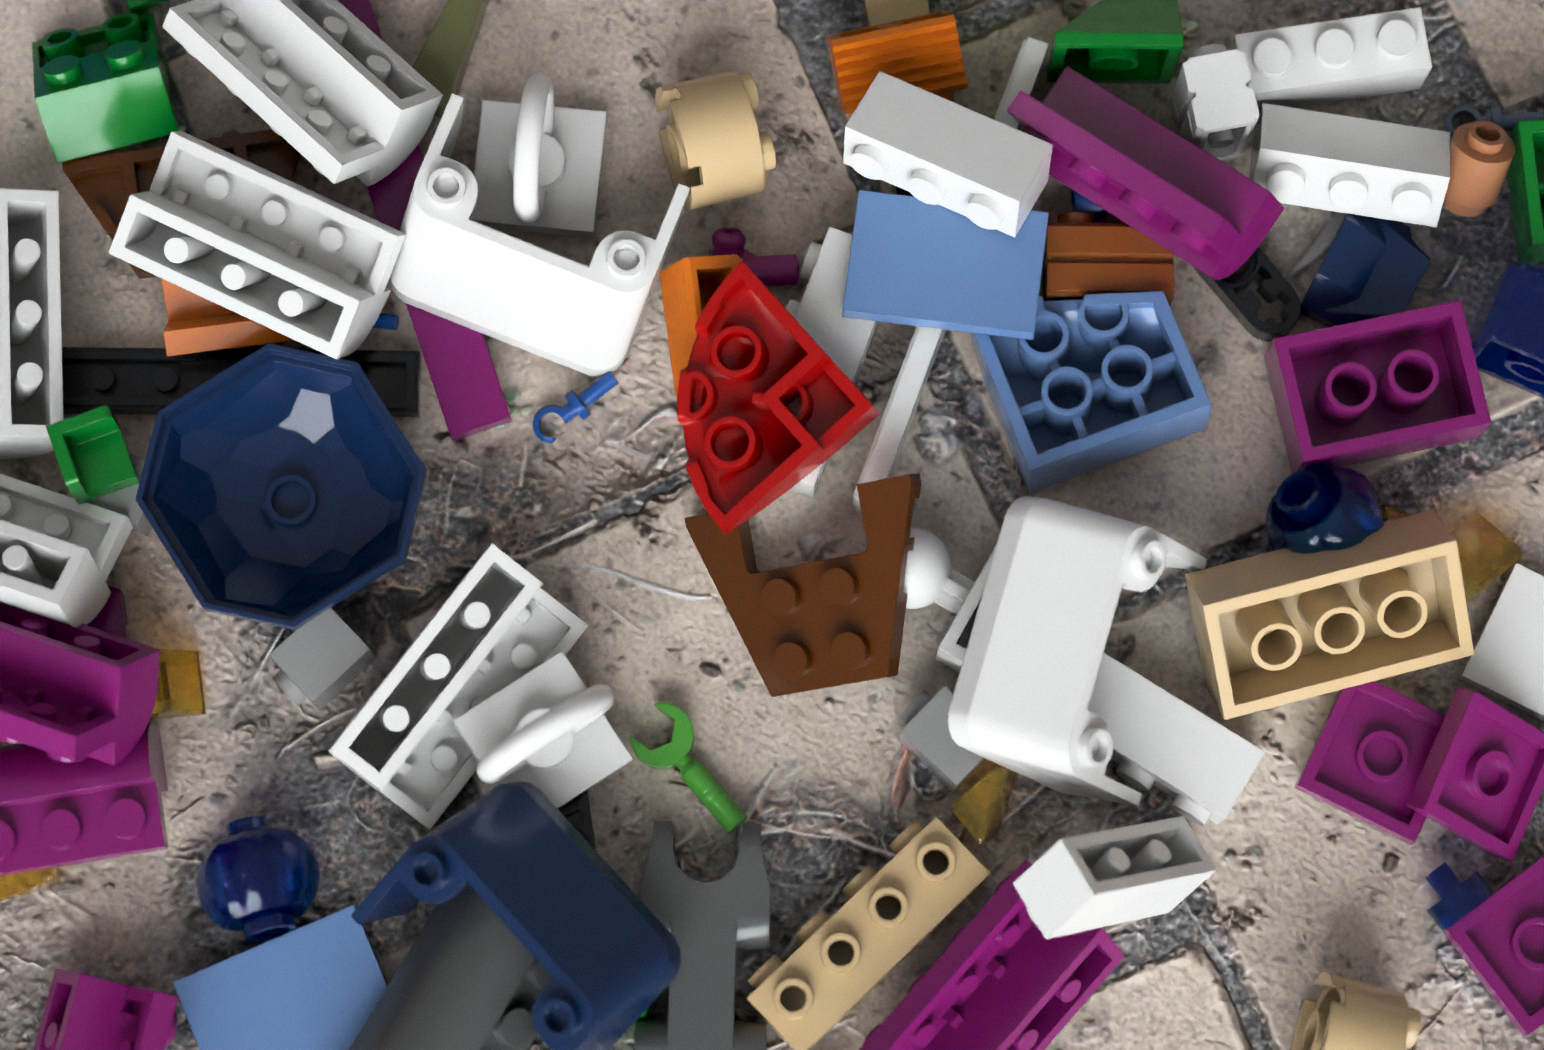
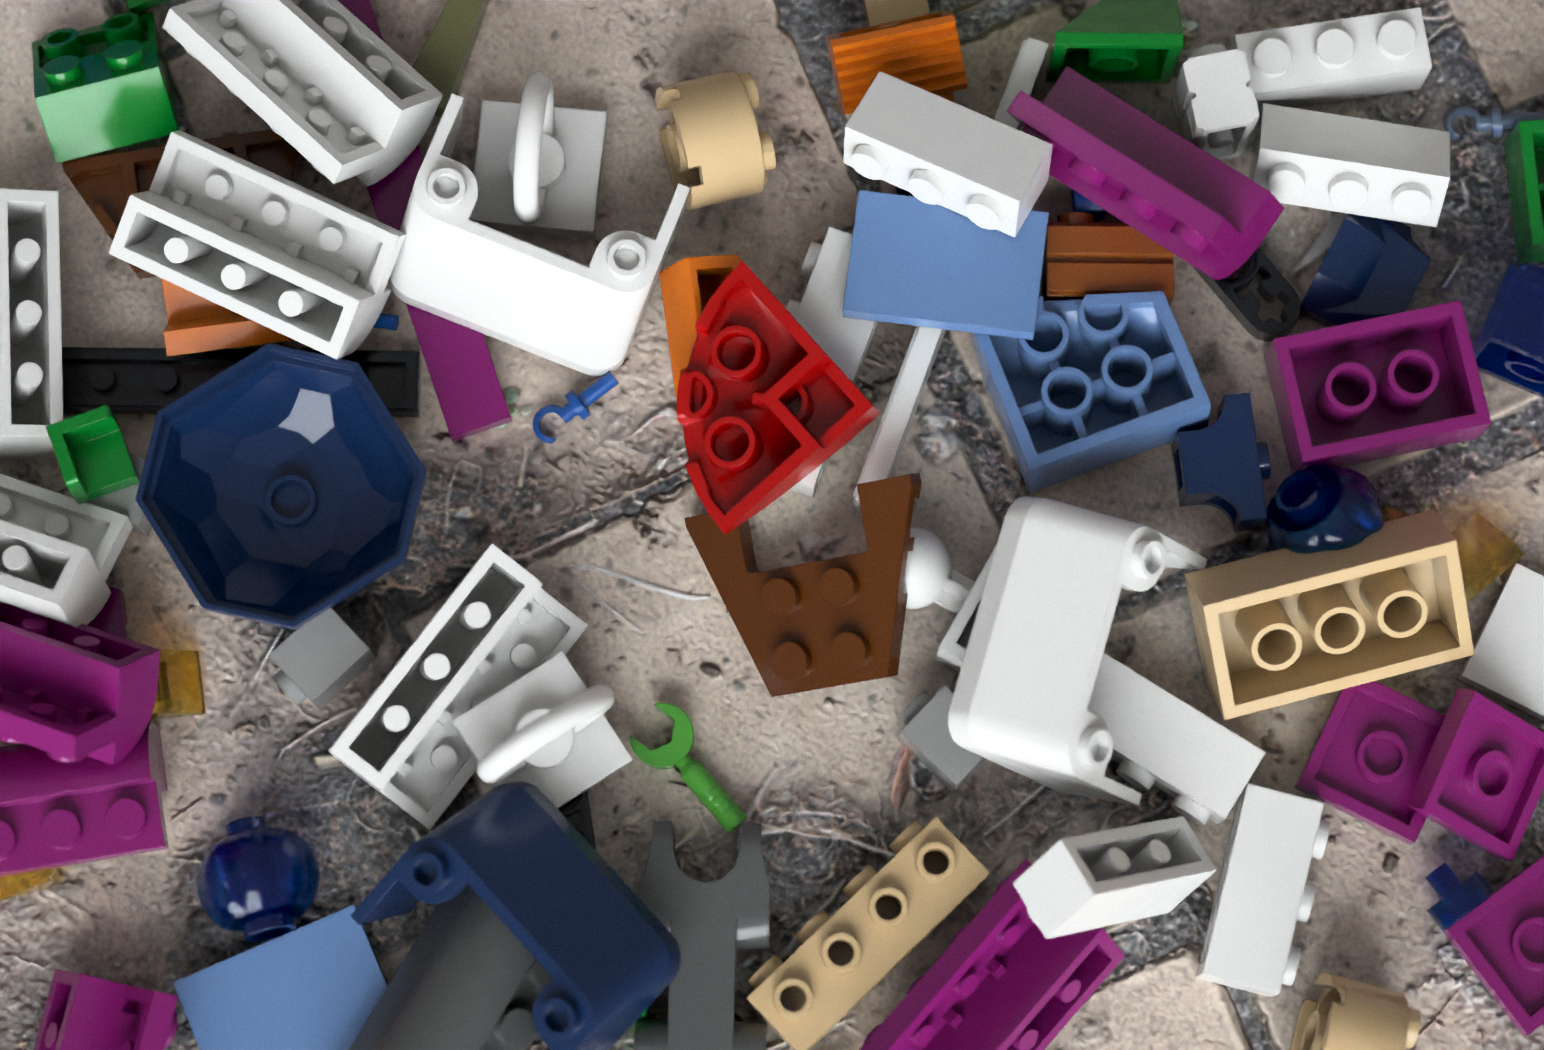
(770, 269): magenta arm -> none
(985, 804): clear yellow slope -> none
(1225, 465): none -> dark blue brick
(1263, 891): none -> white brick
(1478, 167): nougat brick -> none

